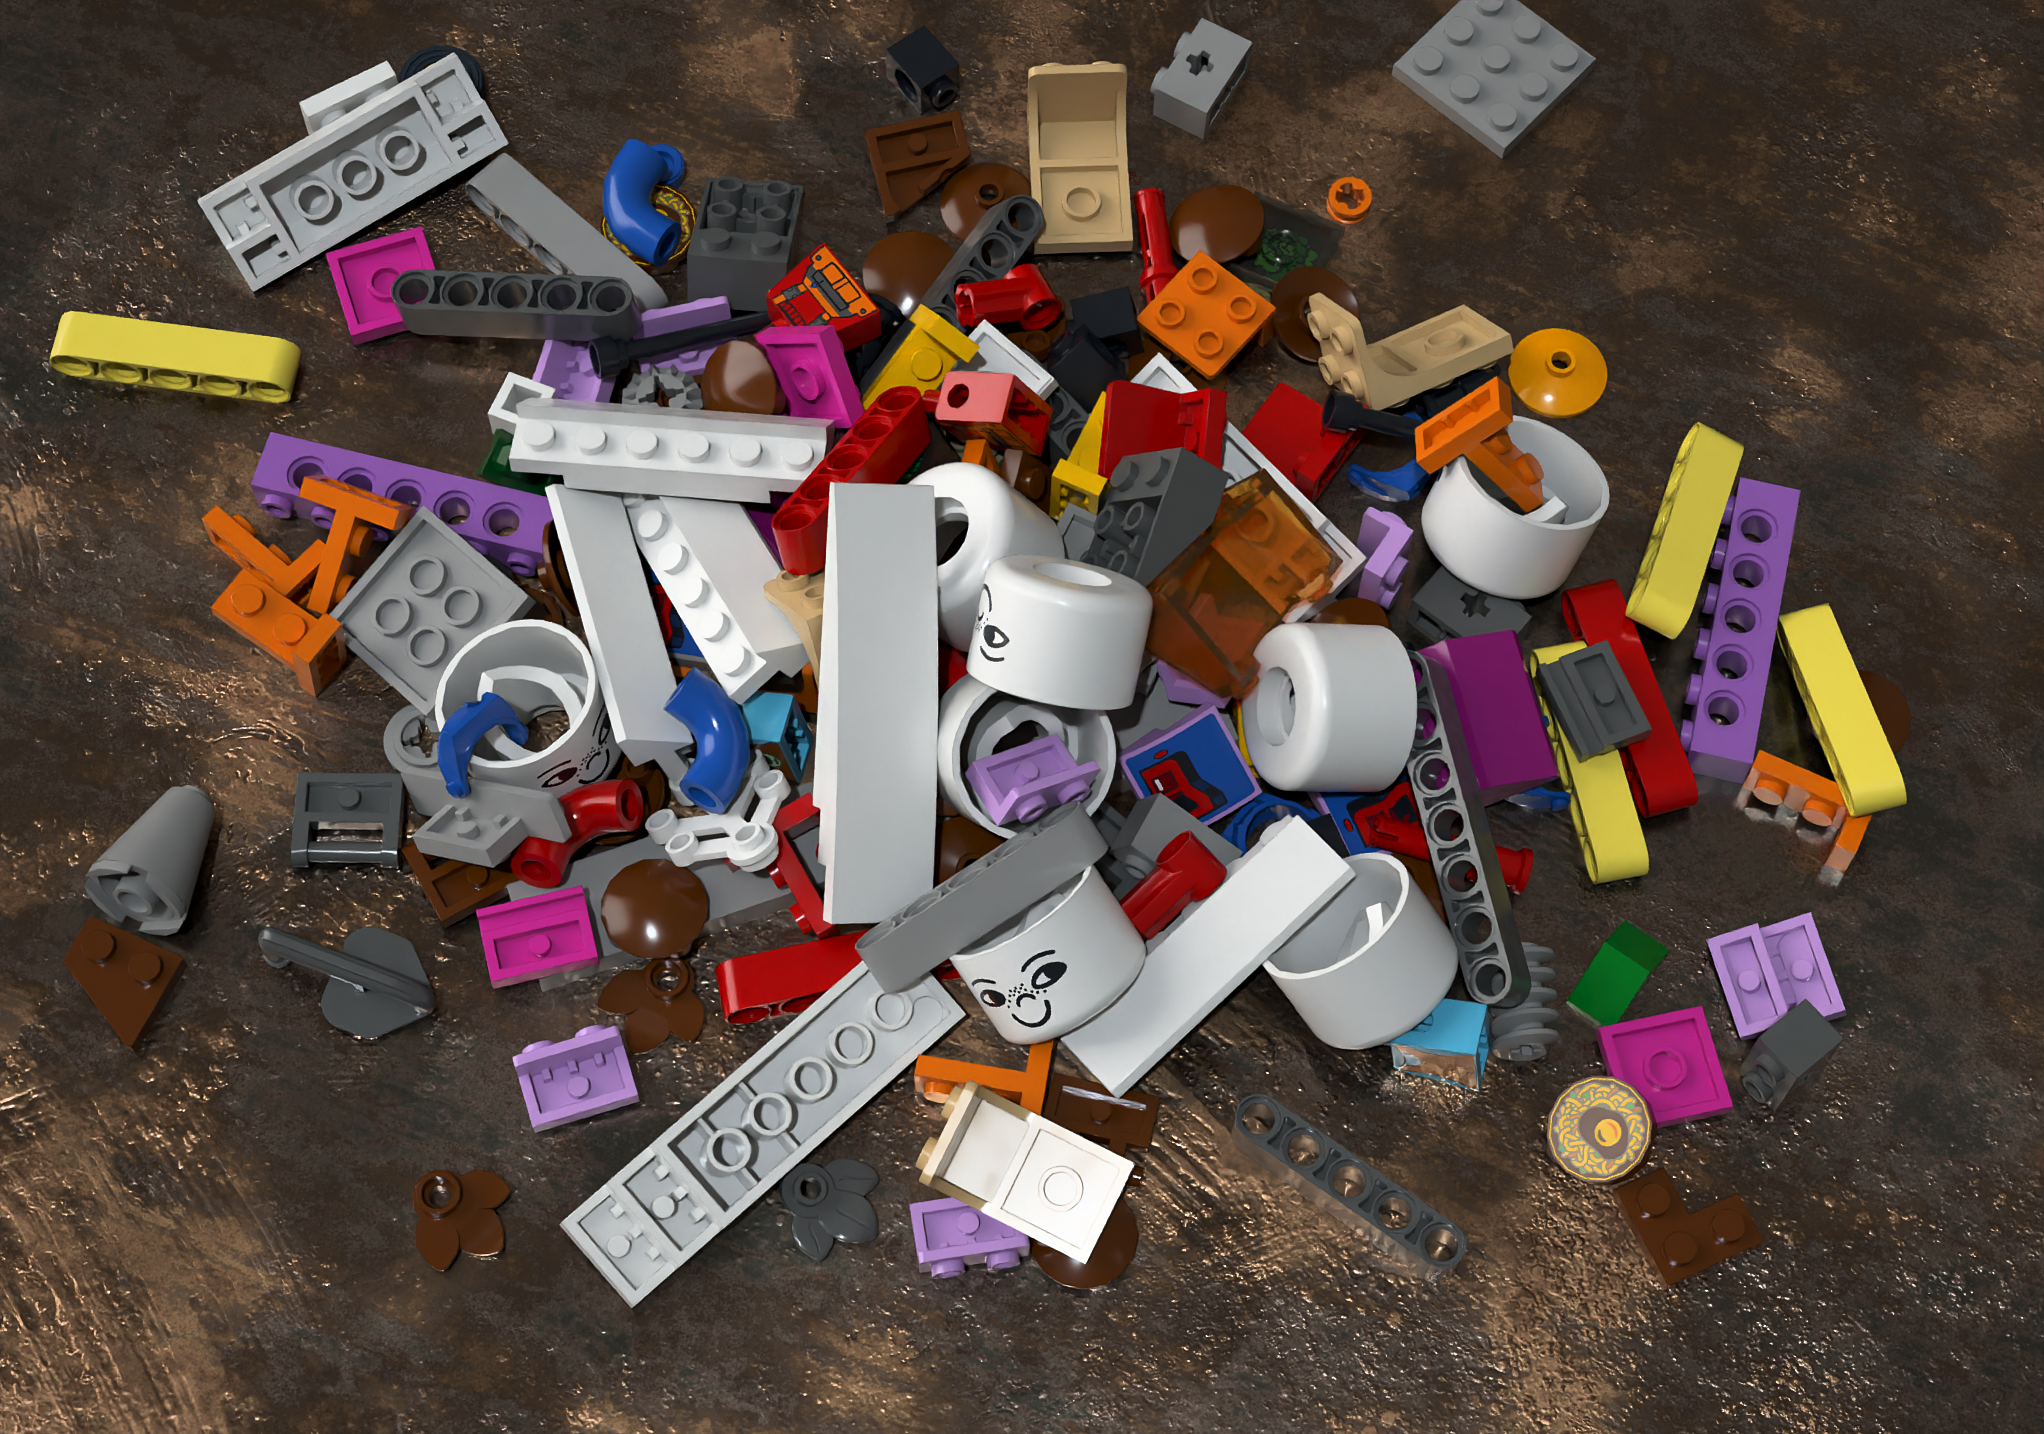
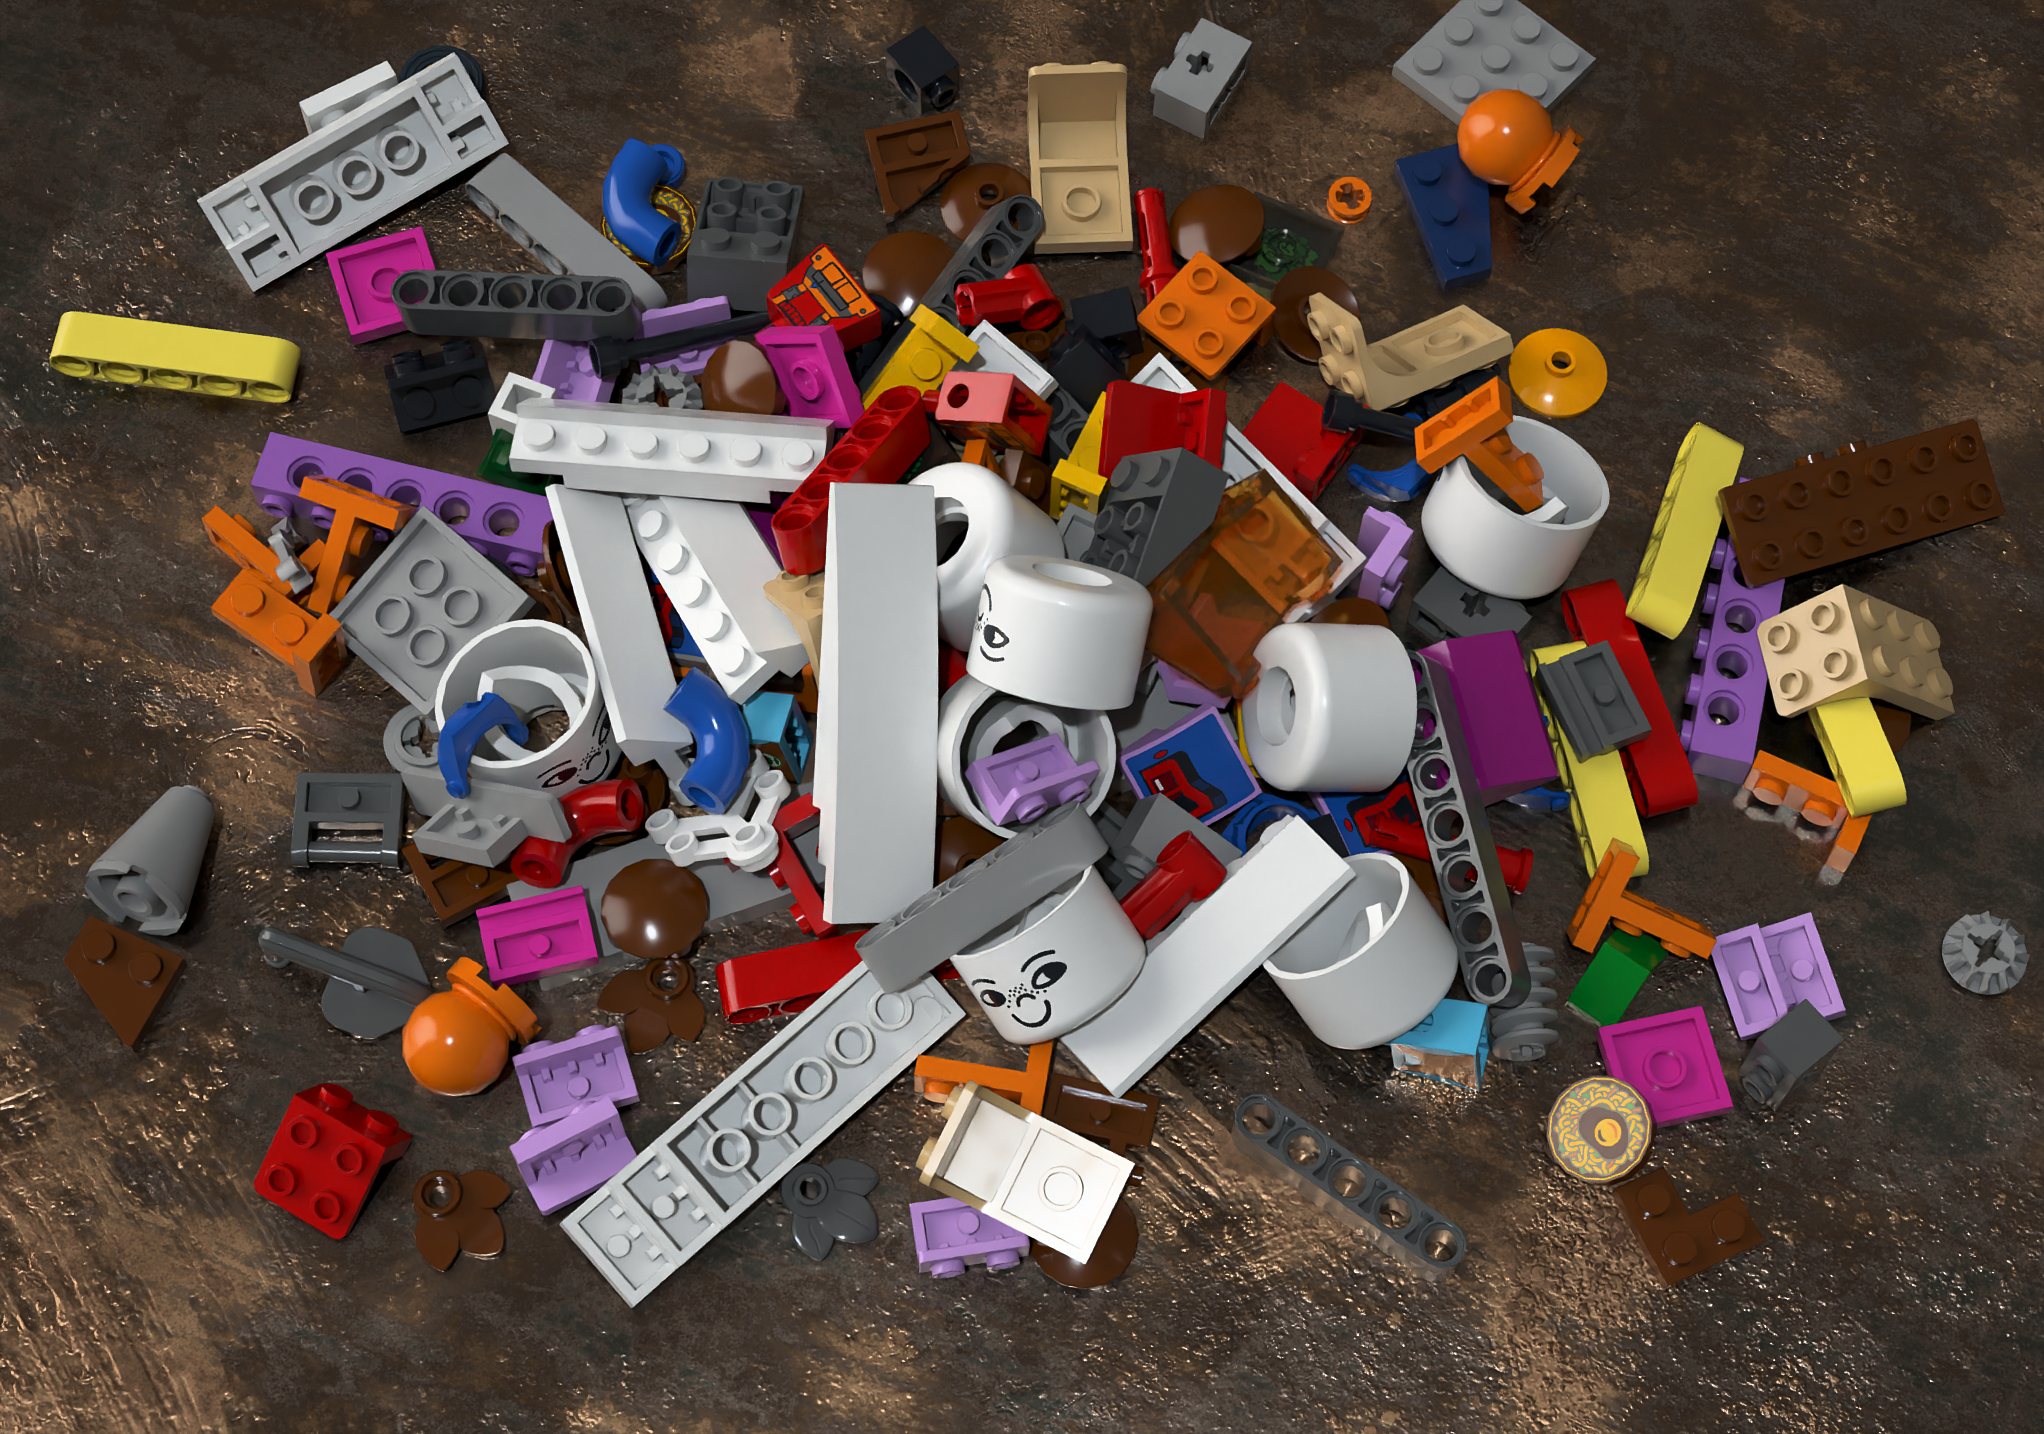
(285, 543): none -> light grey piece
(328, 1157): none -> red bracket
(439, 384): none -> black bracket
(462, 1035): none -> orange tile
(573, 1155): none -> lavender bracket
(1449, 214): none -> dark blue wing
(1512, 142): none -> orange tile
(1632, 912): none -> orange bracket
(1854, 648): none -> tan bracket
(1860, 501): none -> reddish brown bracket
(1993, 975): none -> light grey gear

